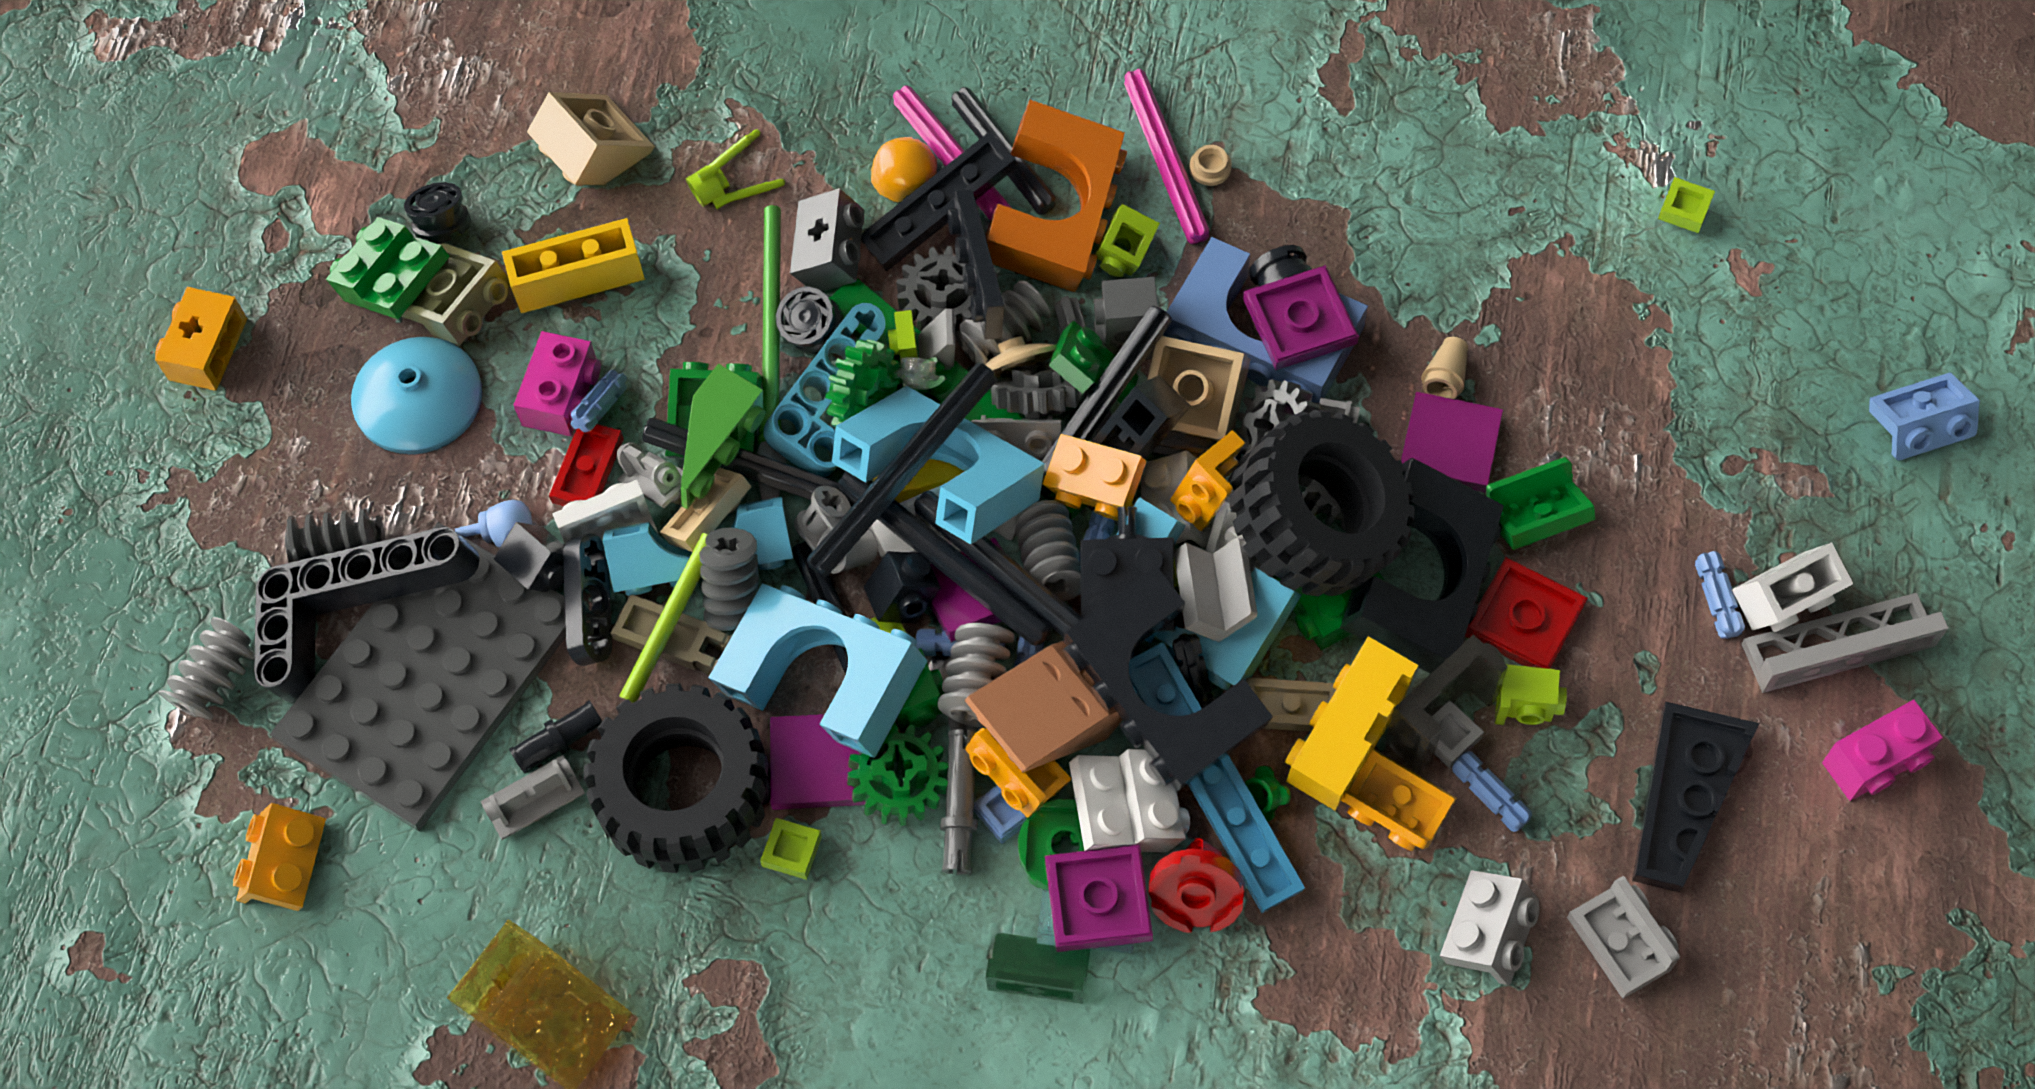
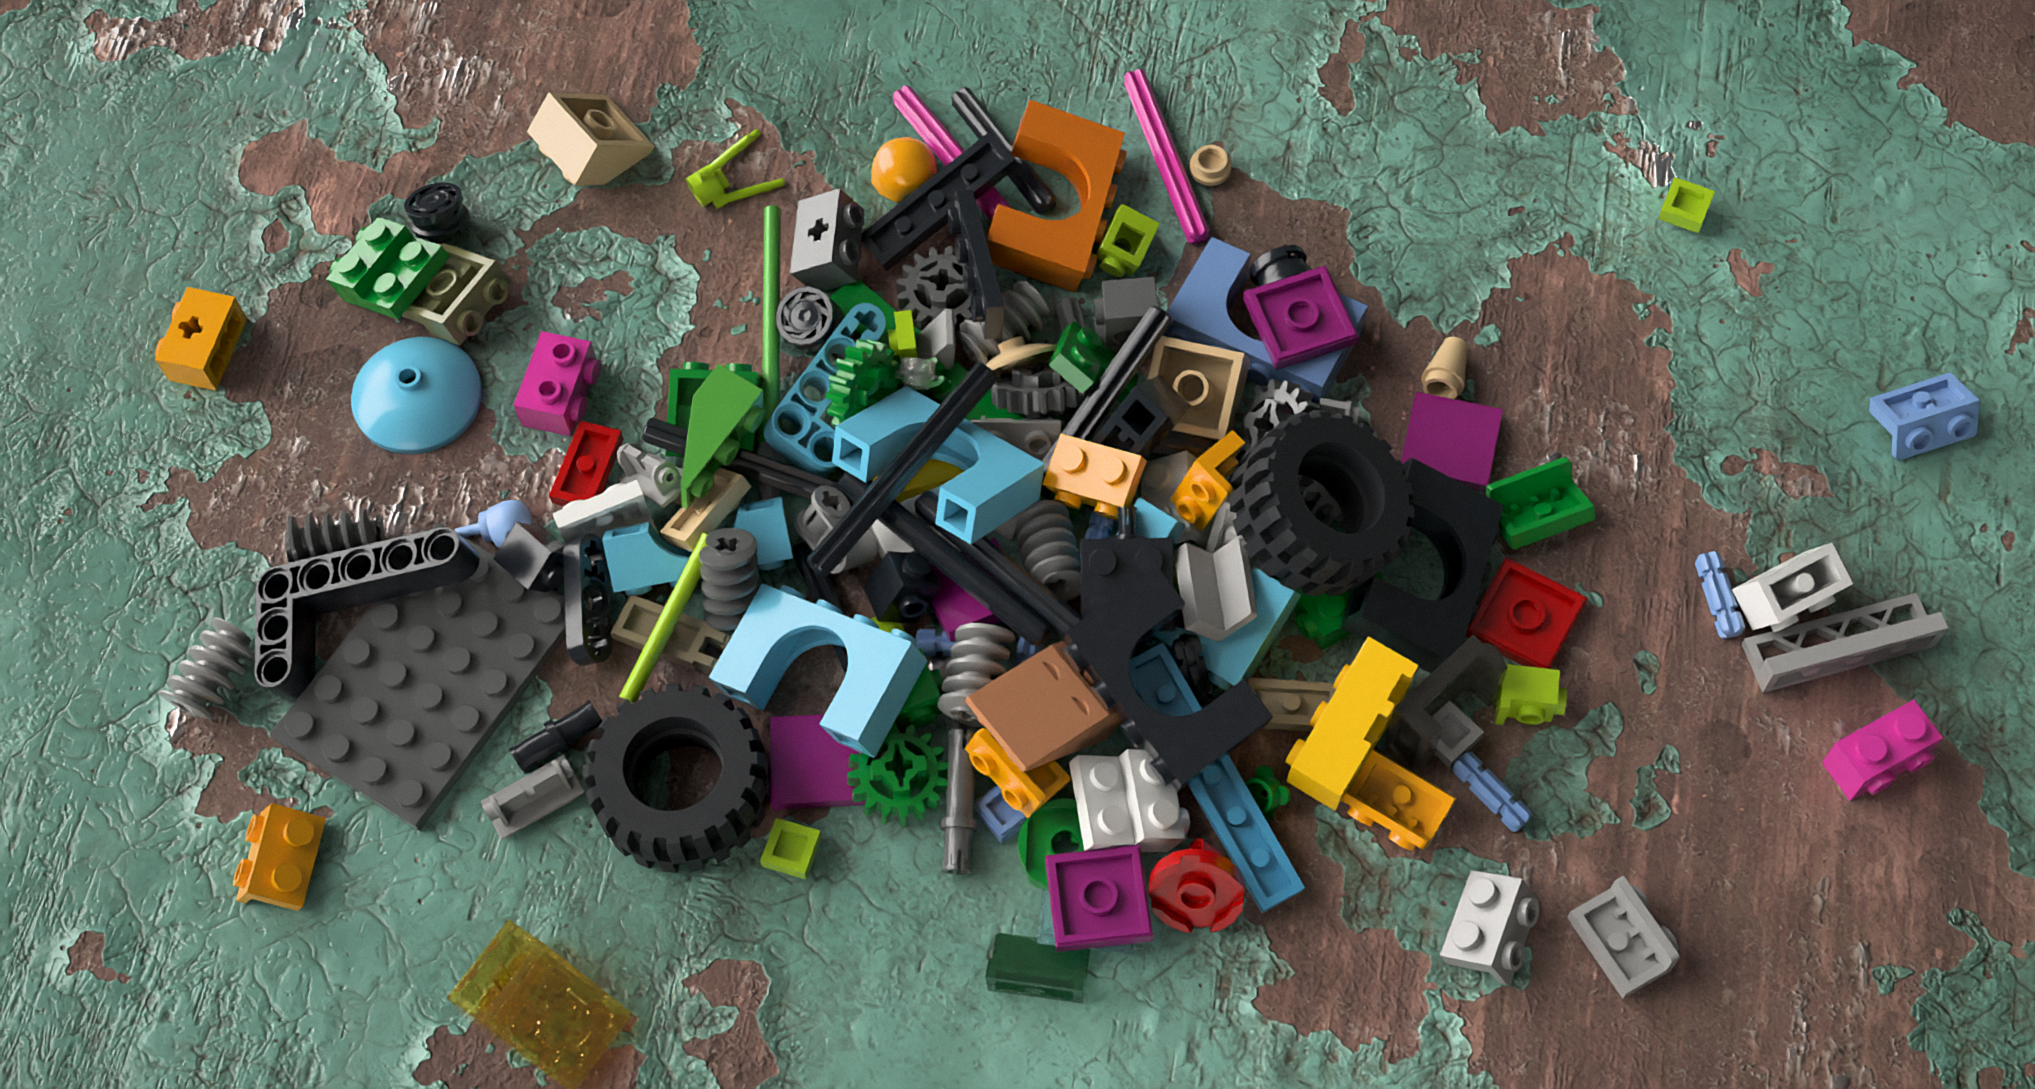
(573, 265): yellow brick -> none
(598, 401): medium blue axle -> none
(1687, 784): black wing -> none

